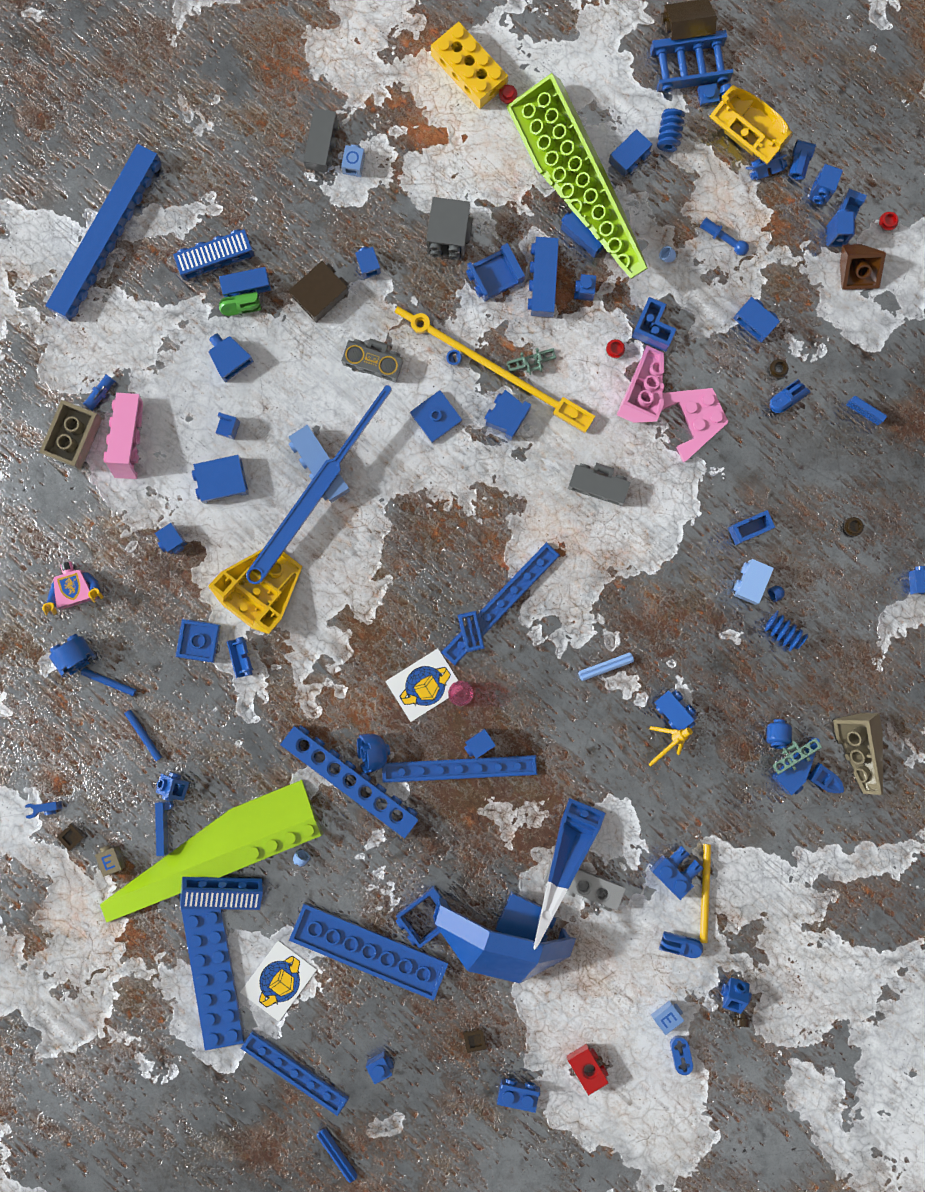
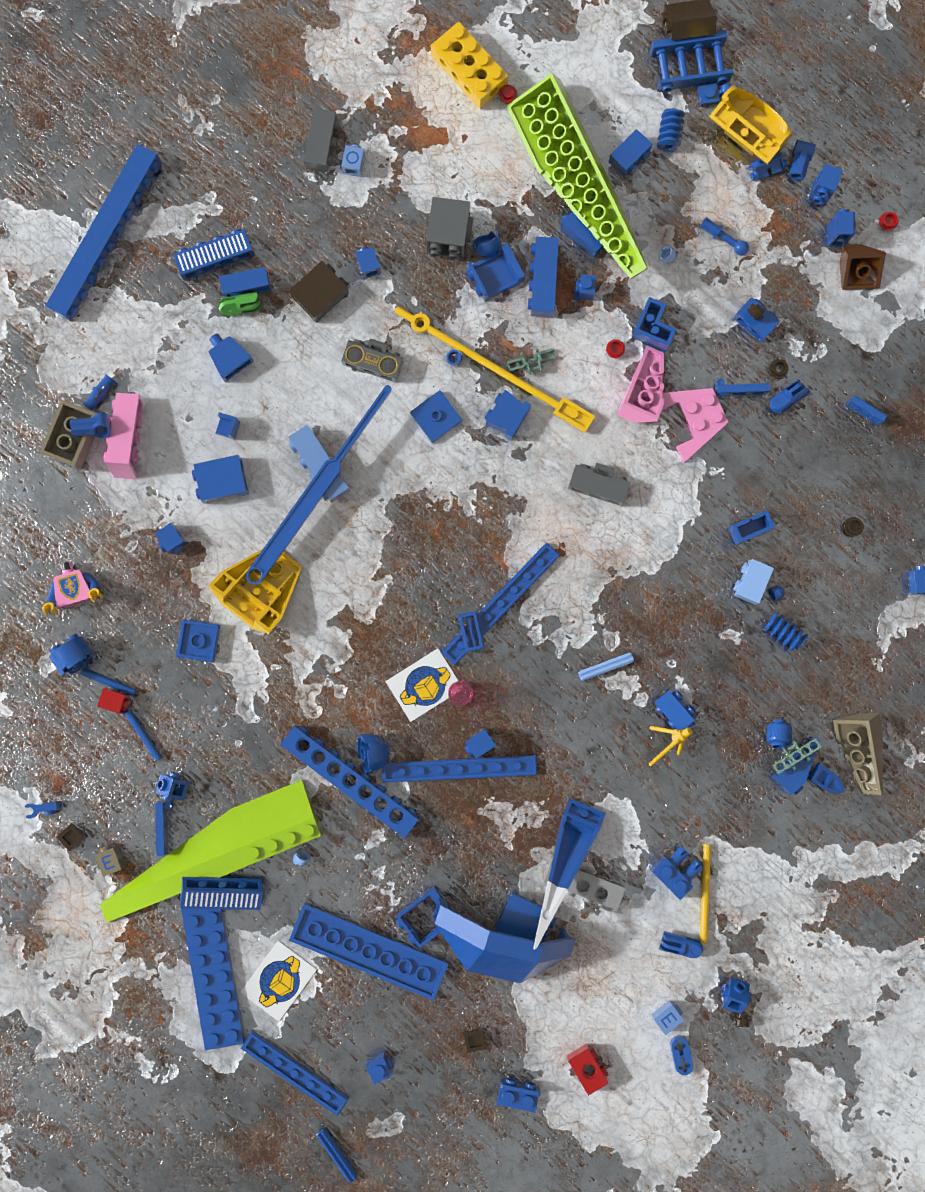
(97, 426): none -> blue piece
(114, 701): none -> red brick
(239, 657): blue hinge -> none
(487, 244): none -> blue hair
(723, 390): none -> blue hinge
(756, 311): none -> dark brown plate
(852, 201): blue panel -> none

